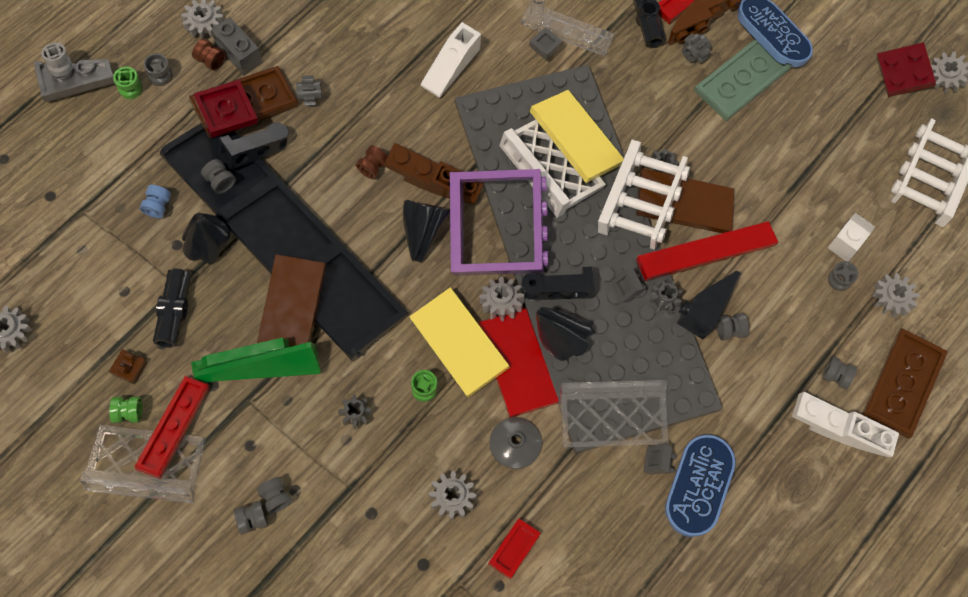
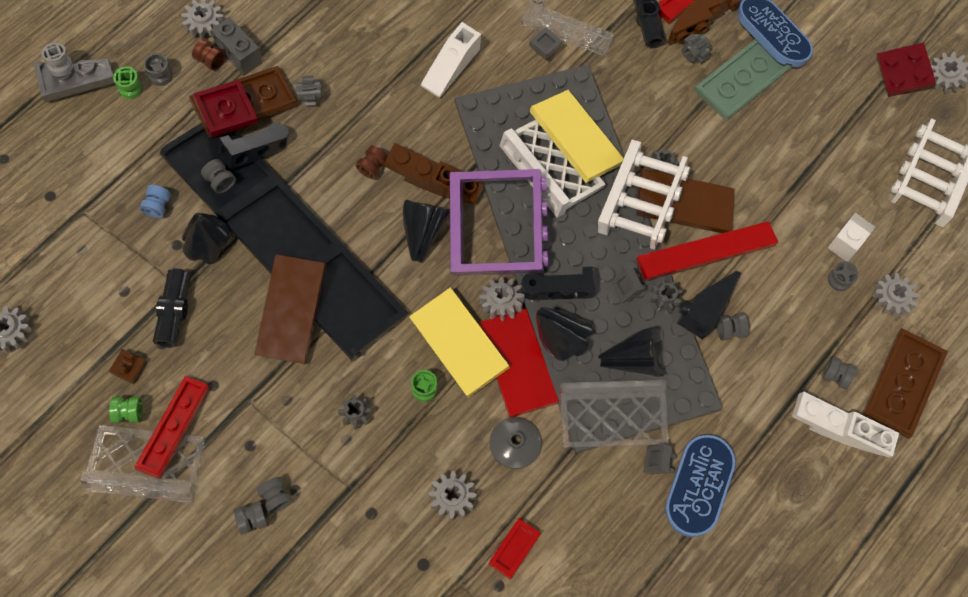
(257, 361): green wedge -> none
(634, 354): none -> black hat

